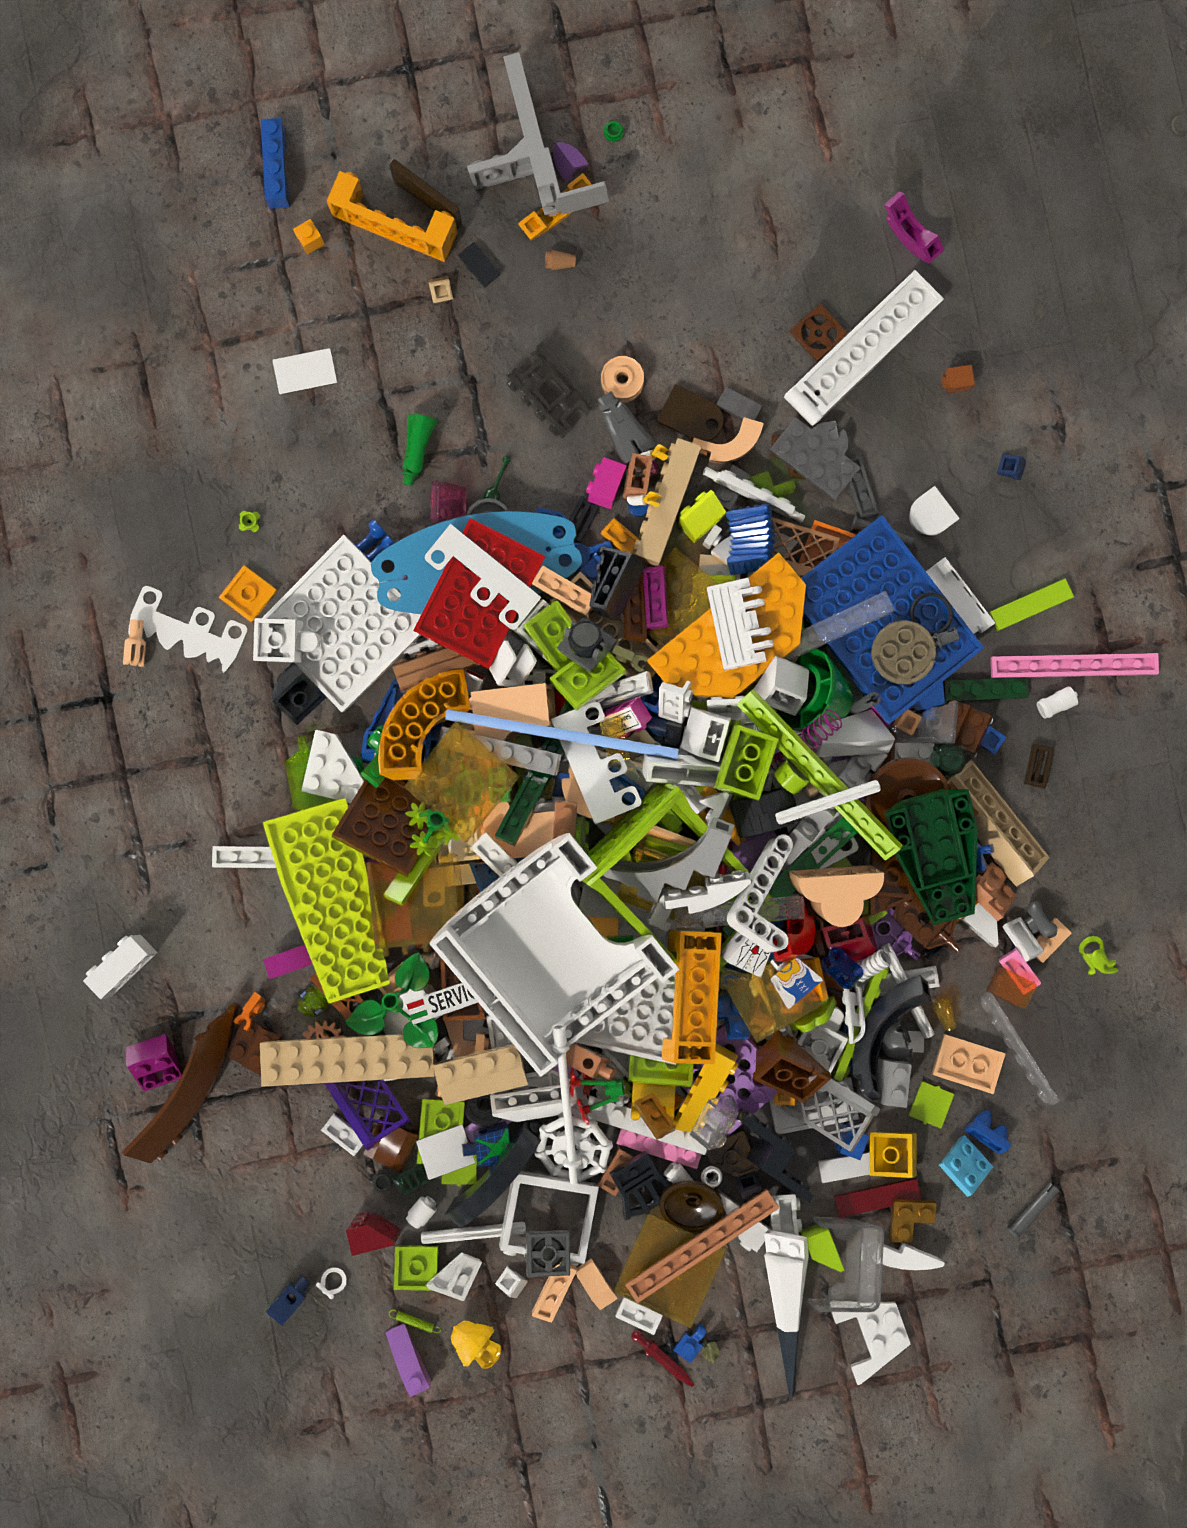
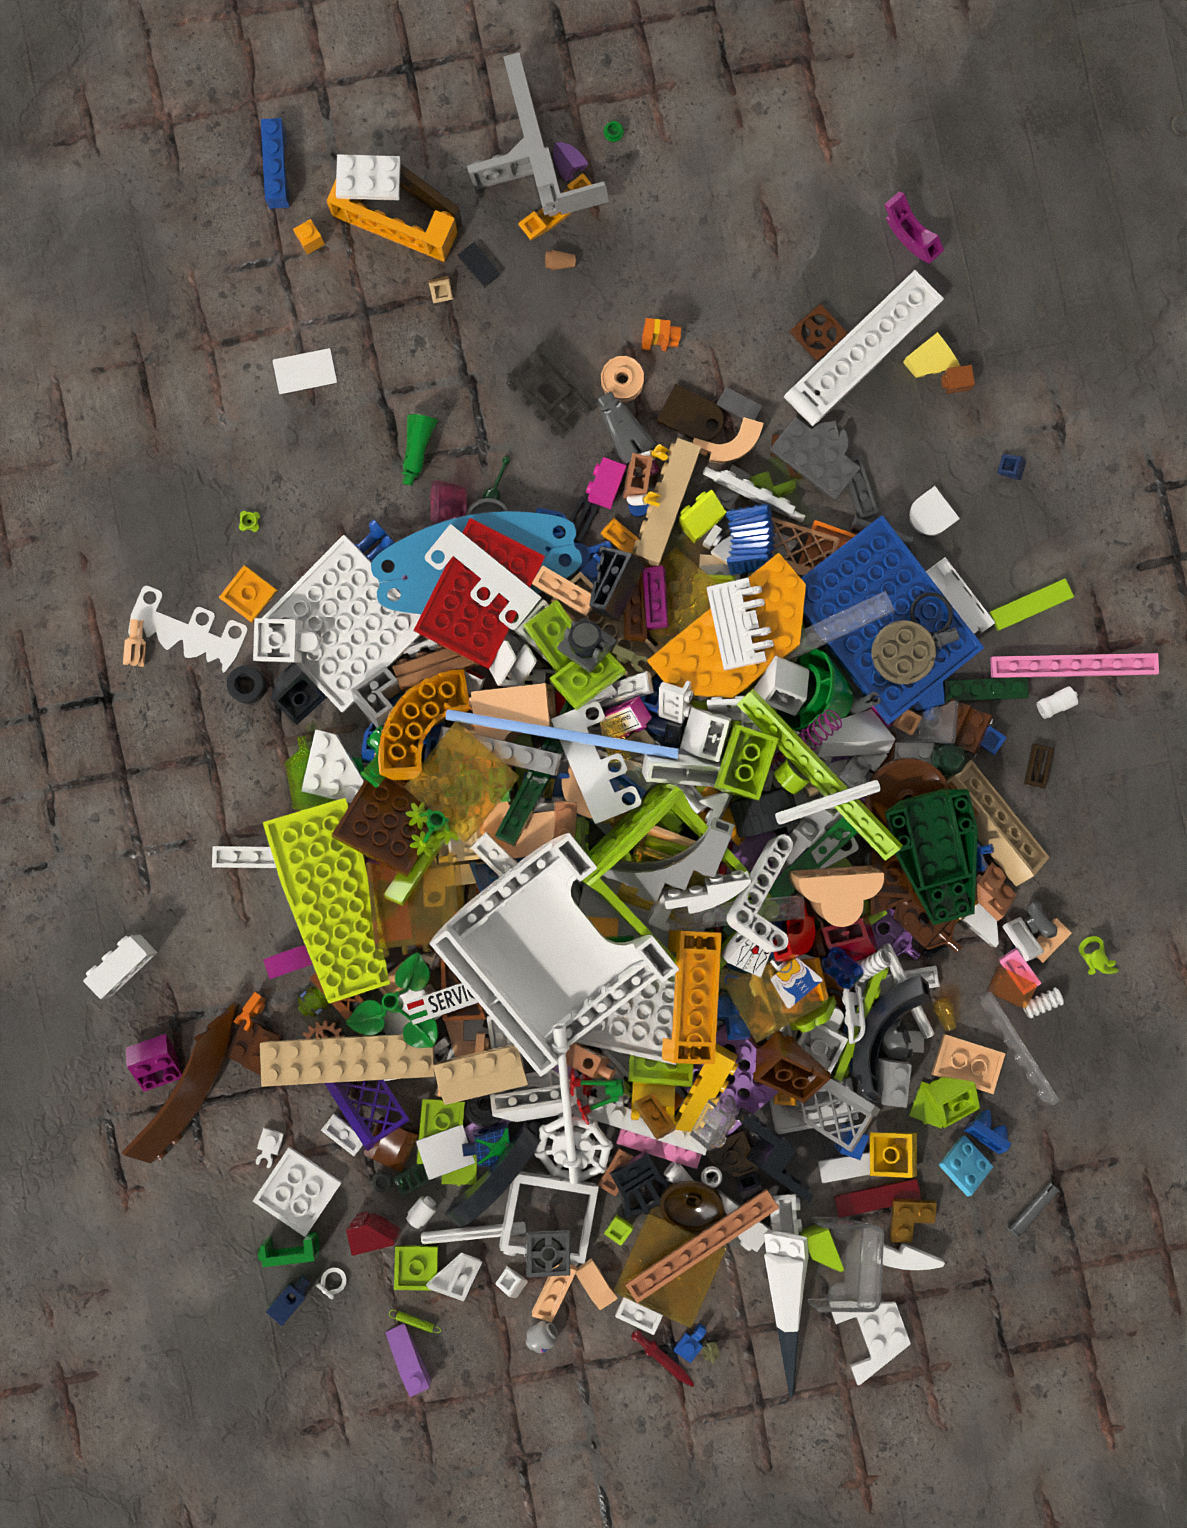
(246, 671): none -> black tyre
(270, 1143): none -> white plate
(289, 1255): none -> green panel
(297, 1191): none -> white plate
(368, 177): none -> white plate
(374, 693): none -> light grey brick
(473, 1343): yellow head -> none
(541, 1337): none -> light grey head
(618, 1230): none -> lime tile
(660, 333): none -> orange hips
(931, 357): none -> light yellow slope
(952, 1099): none -> lime slope
(1044, 1002): none -> white piece

